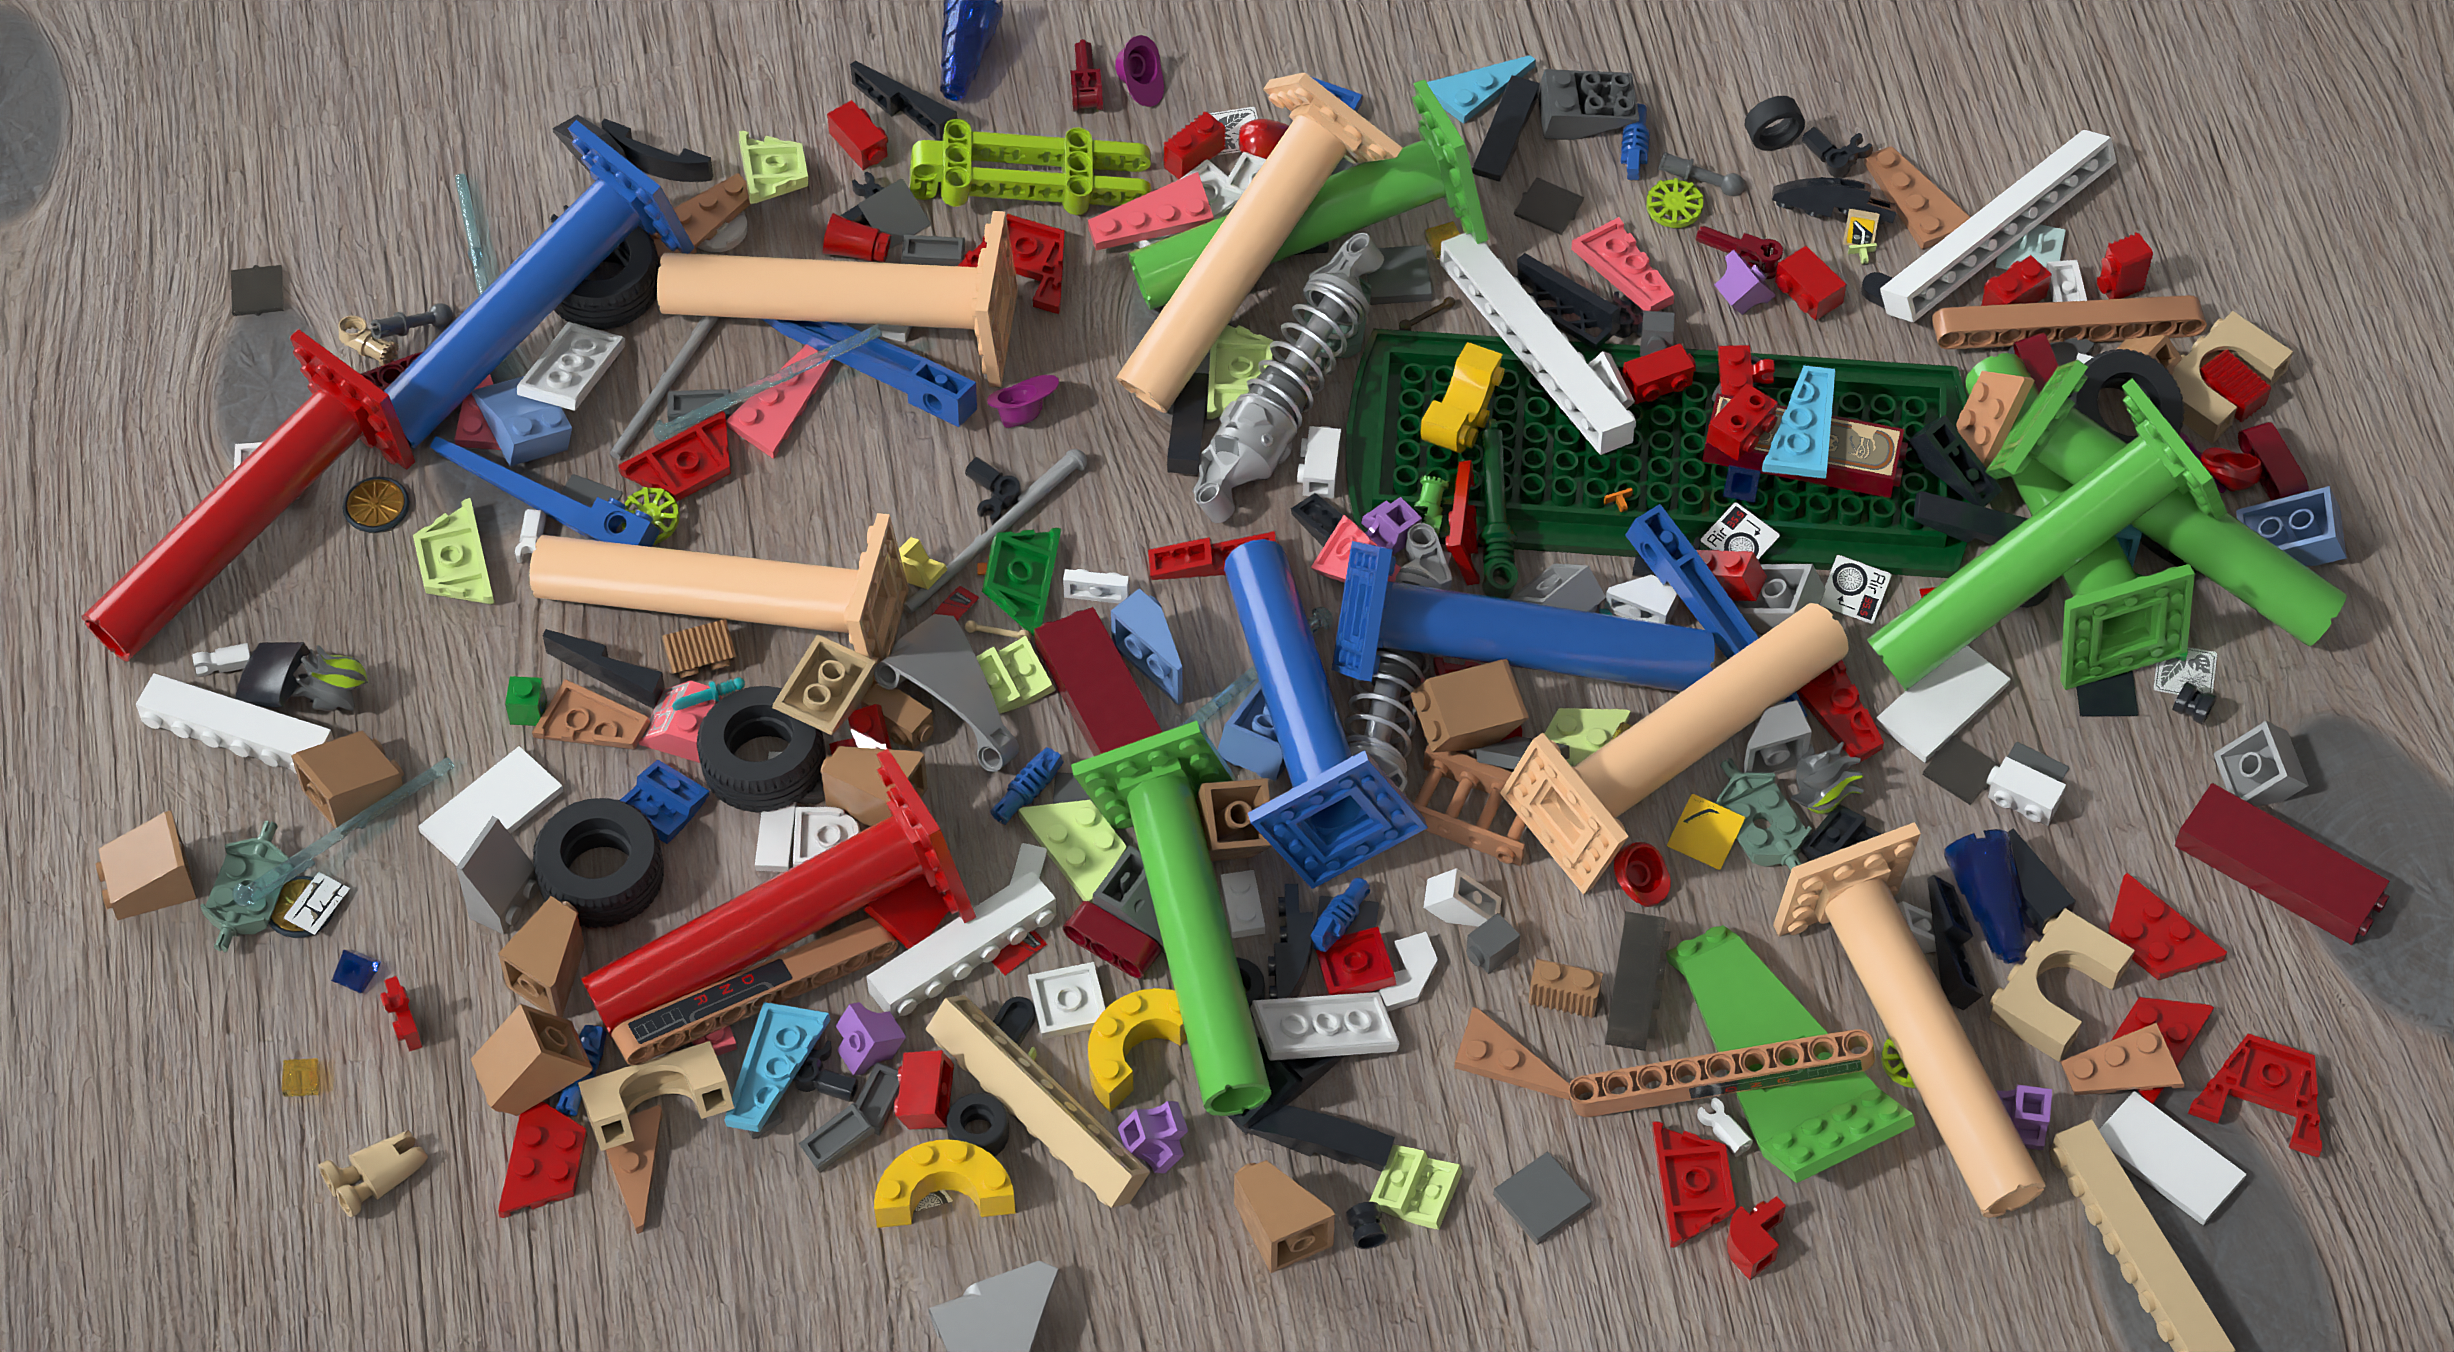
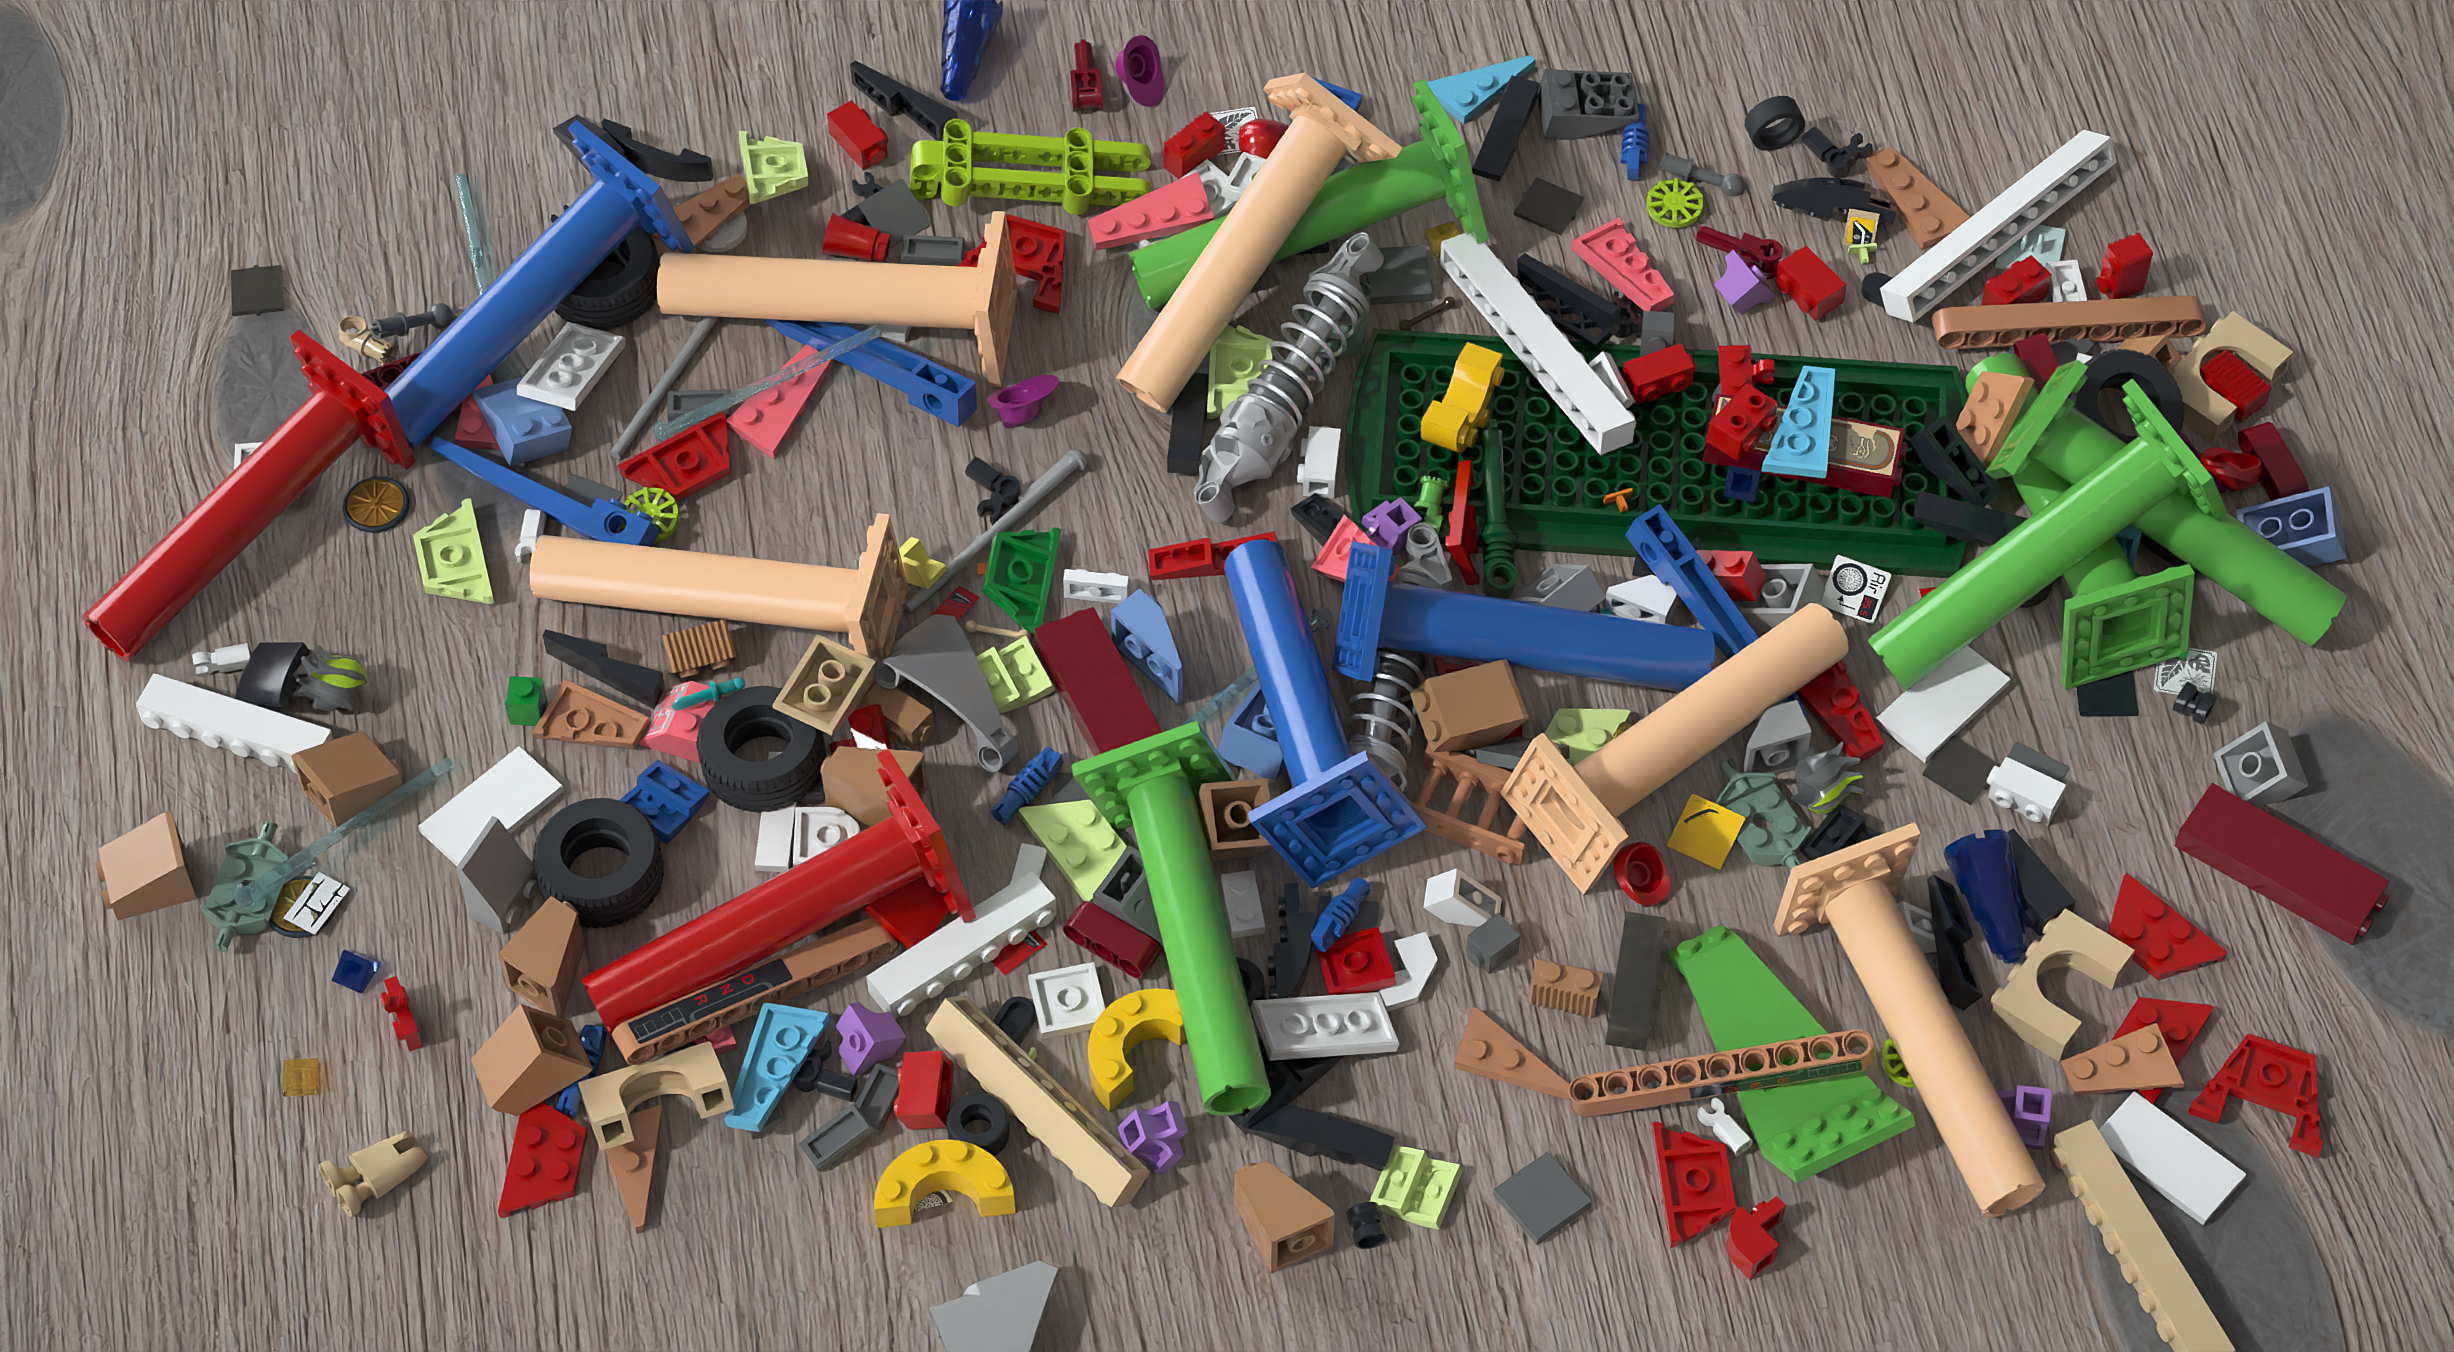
(1740, 532): white sticker -> none

